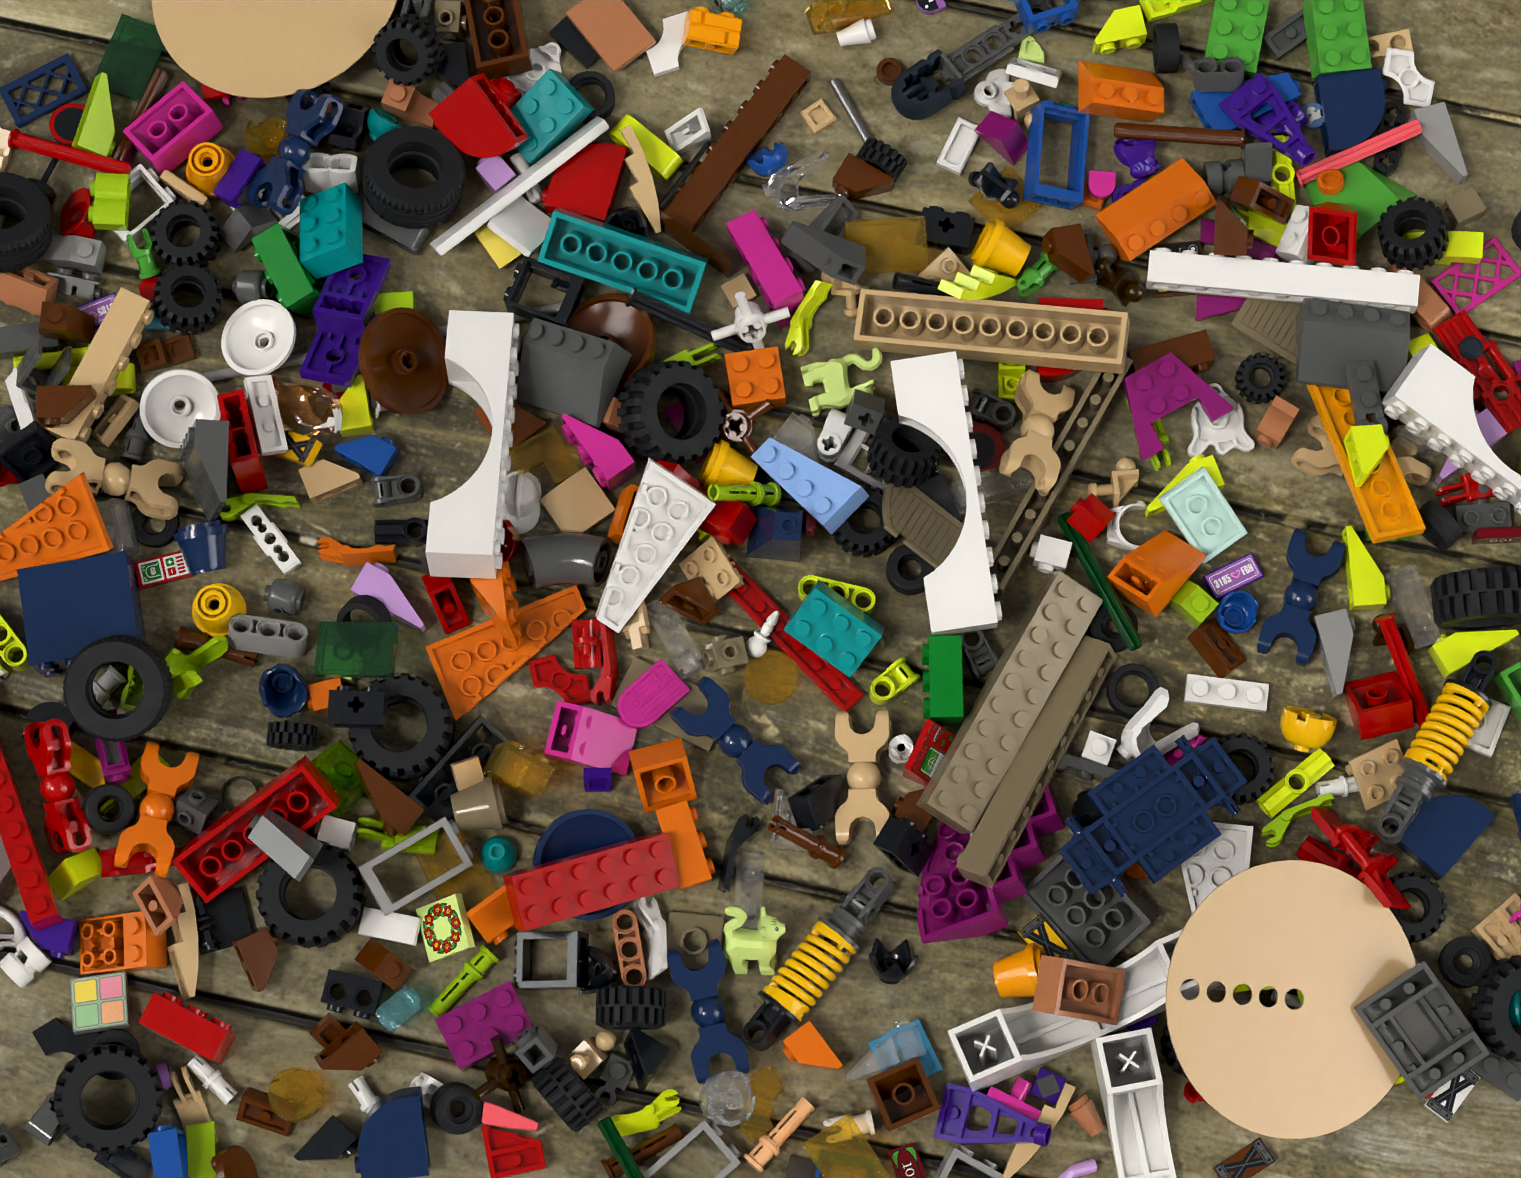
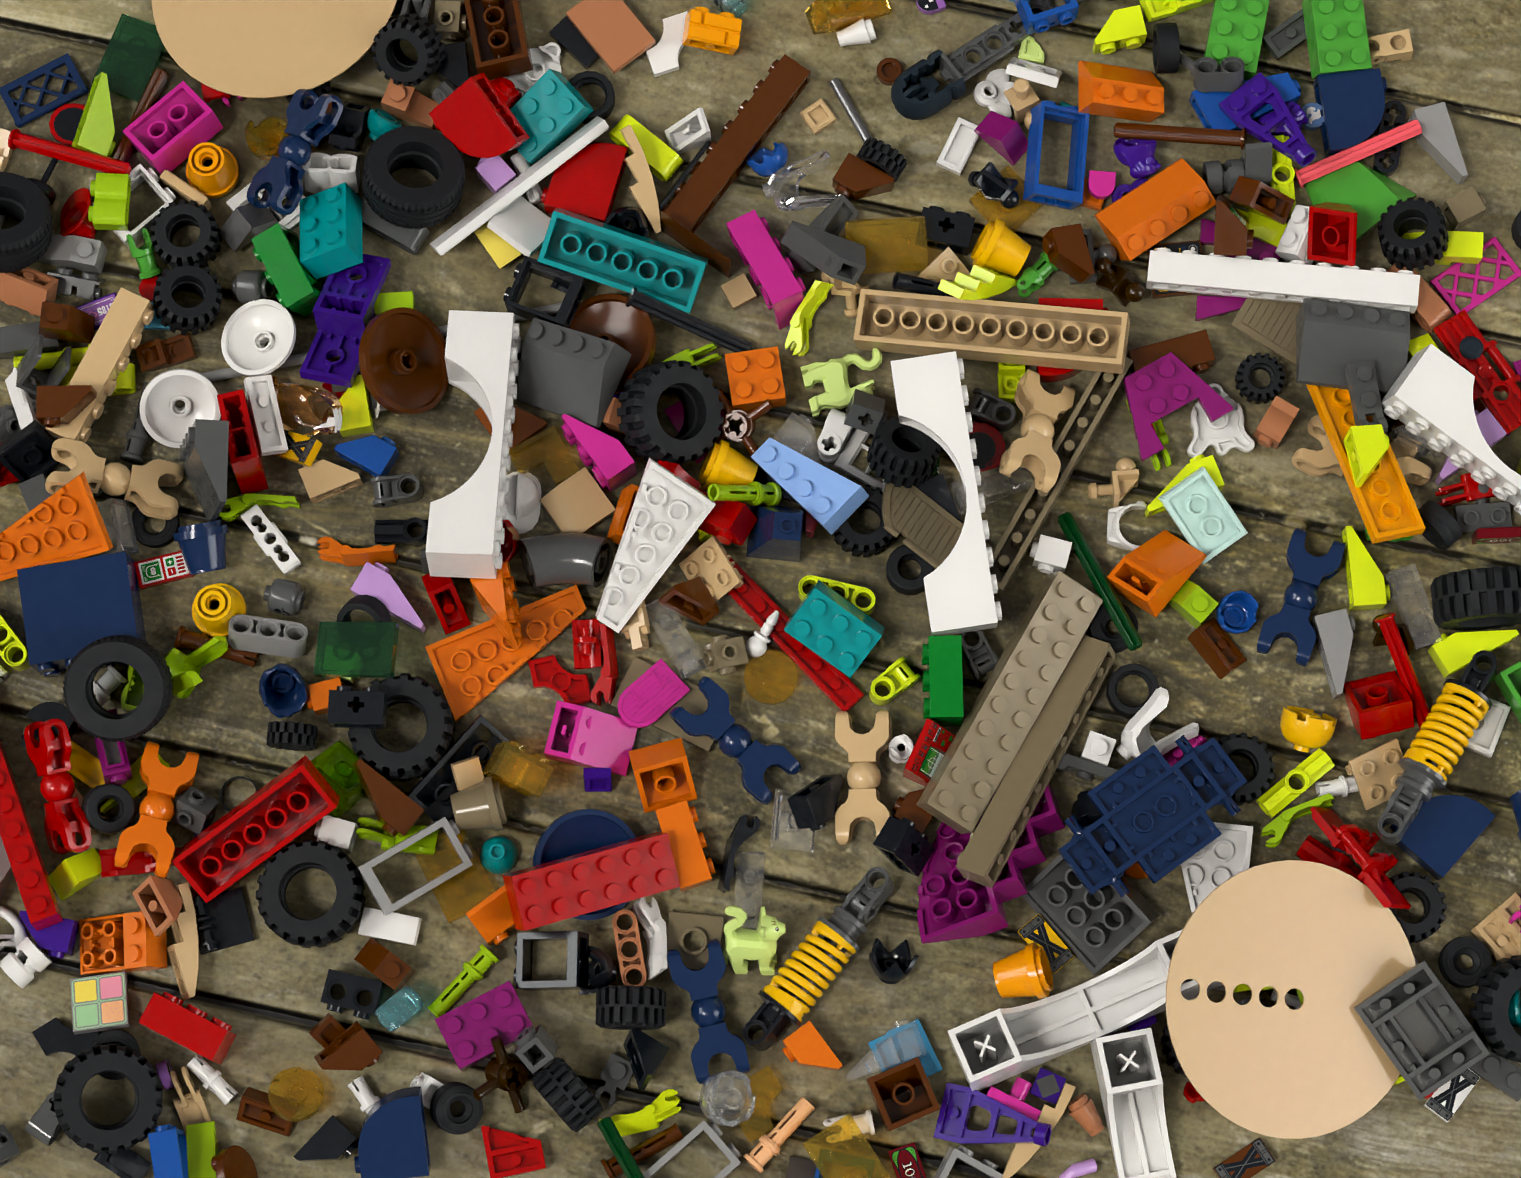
(115, 420): tan tile -> none
(238, 178): dark purple hinge -> none
(257, 955): reddish brown slope -> none
(284, 843): slope -> none
(445, 927): tile -> none
(501, 1117): coral slope -> none
(591, 1053): tan piece -> none
(750, 322): white bar -> none
(815, 845): reddish brown pin -> none
(1079, 990): nougat slope -> none
(1090, 517): red brick -> none
(1226, 693): white plate -> none
(1233, 576): medium lavender tile -> none
(1330, 182): orange tile -> none
(1400, 66): white tile -> none

